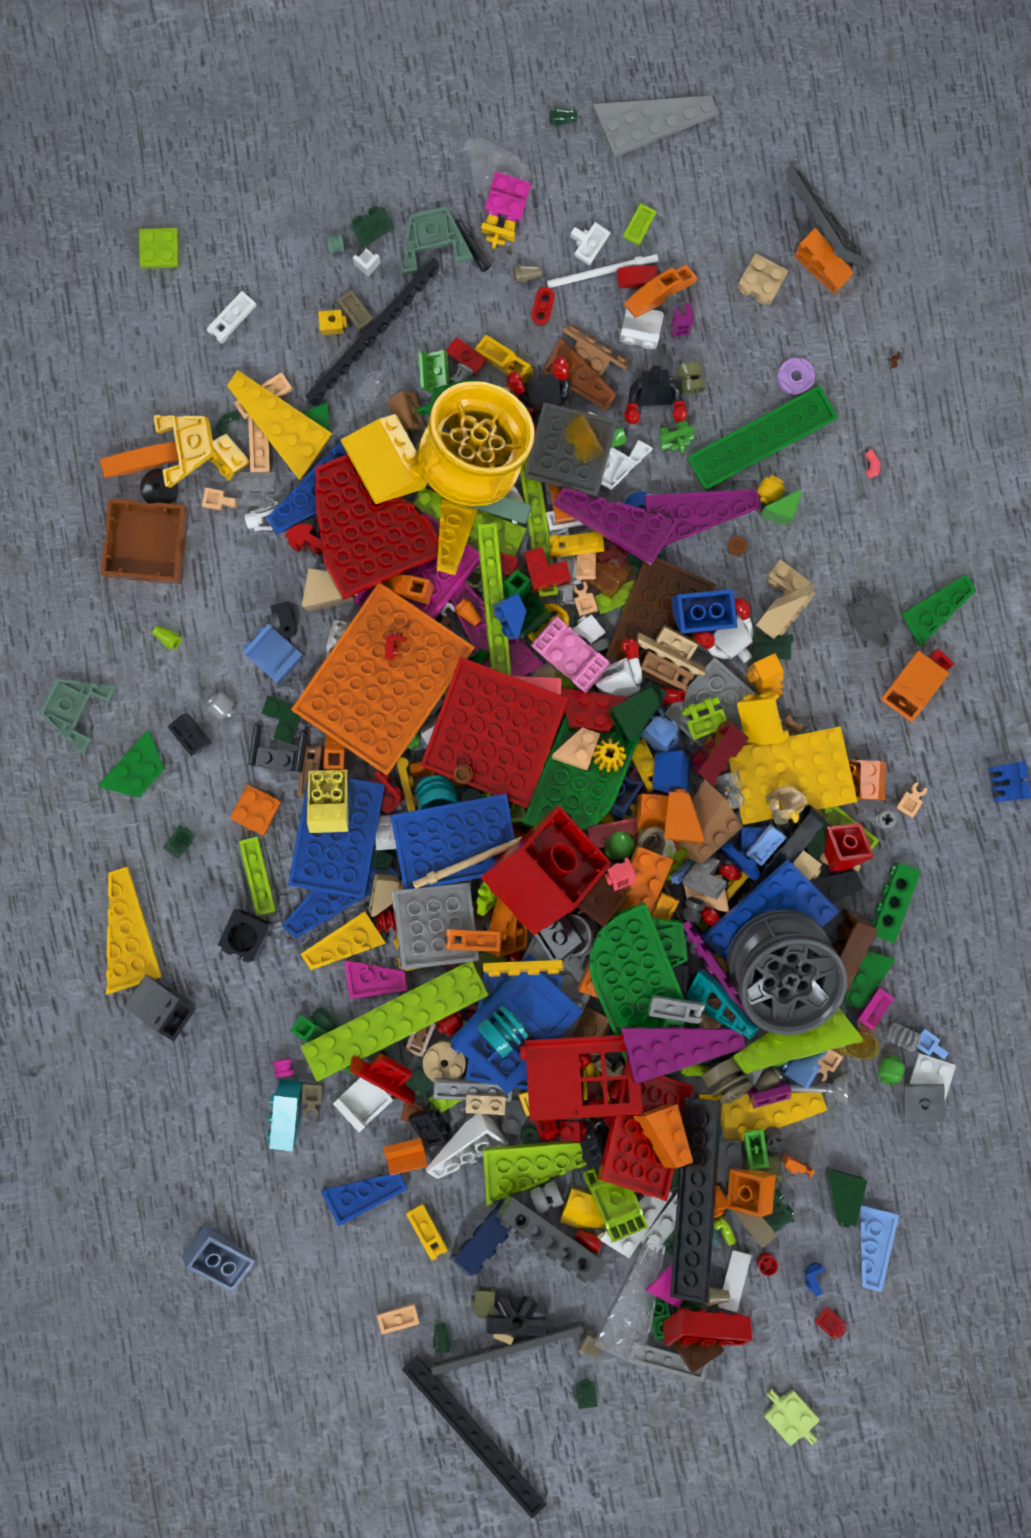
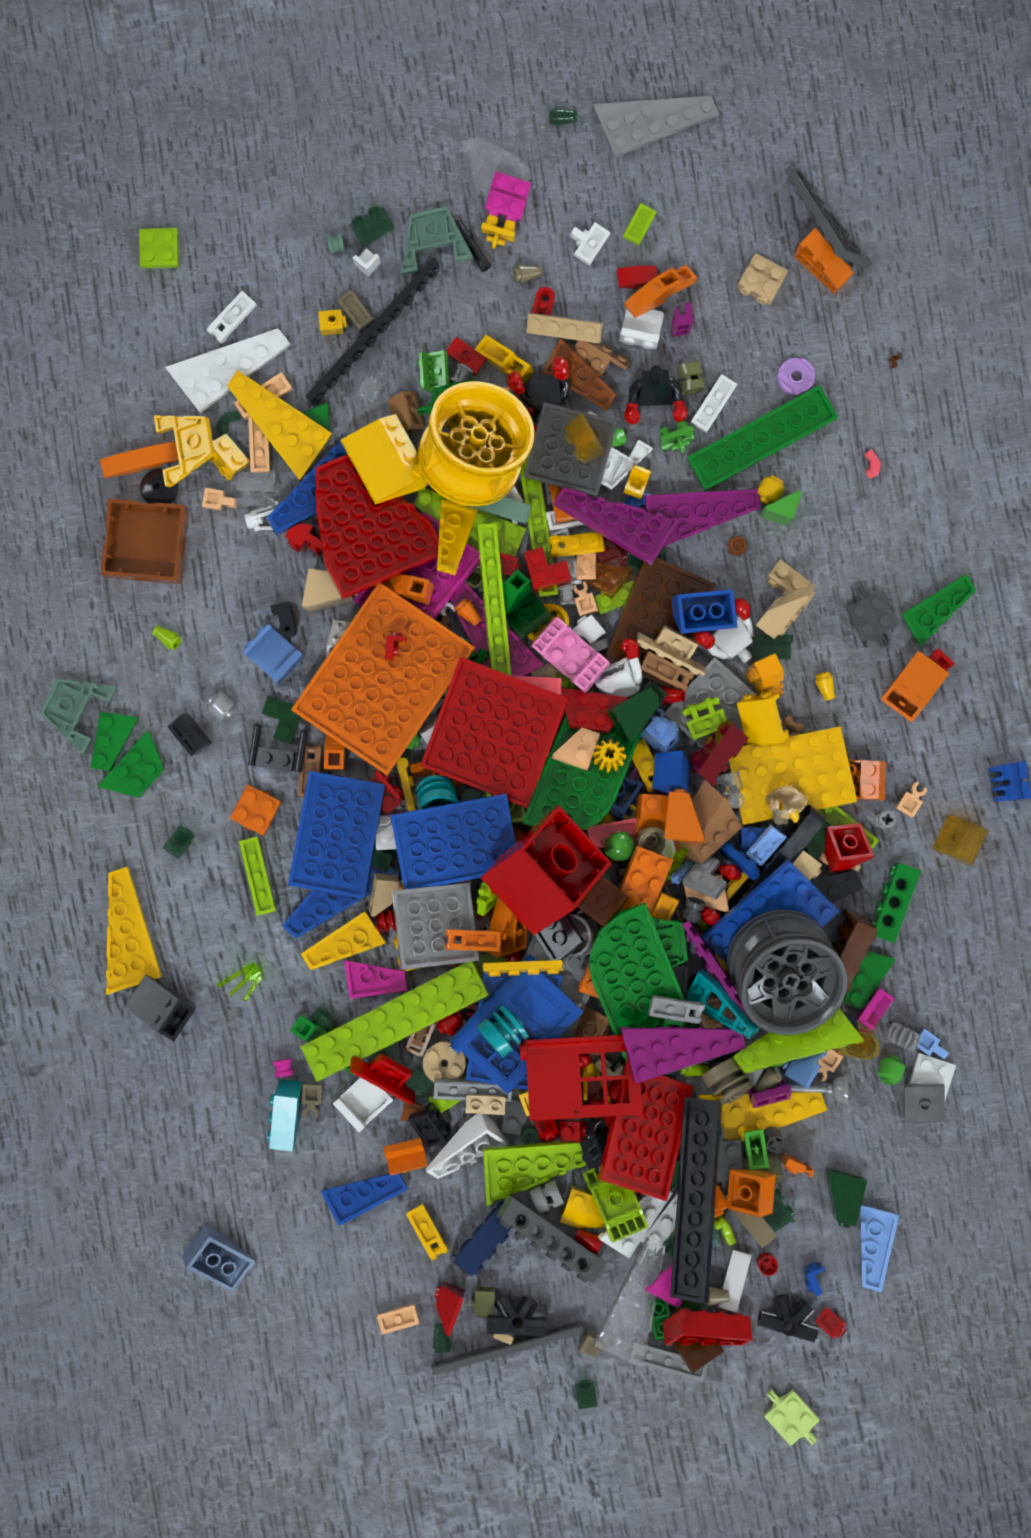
(110, 738): none -> green wing
(207, 375): none -> white wing
(252, 973): none -> clear neon green plant
(262, 929): black brick -> none
(327, 801): light yellow slope -> none
(433, 877): tan bar -> none
(448, 1304): none -> red slope
(463, 773): dark orange plate -> none
(474, 1436): black plate -> none
(511, 615): blue slope -> none
(564, 327): none -> tan plate
(620, 875): coral brick -> none
(637, 481): none -> yellow bracket
(638, 261): white bar -> none
(667, 1135): orange wedge -> none
(713, 403): none -> white plate
(784, 1313): none -> black piece
(825, 684): none -> yellow cone
(960, 840): none -> clear yellow slope

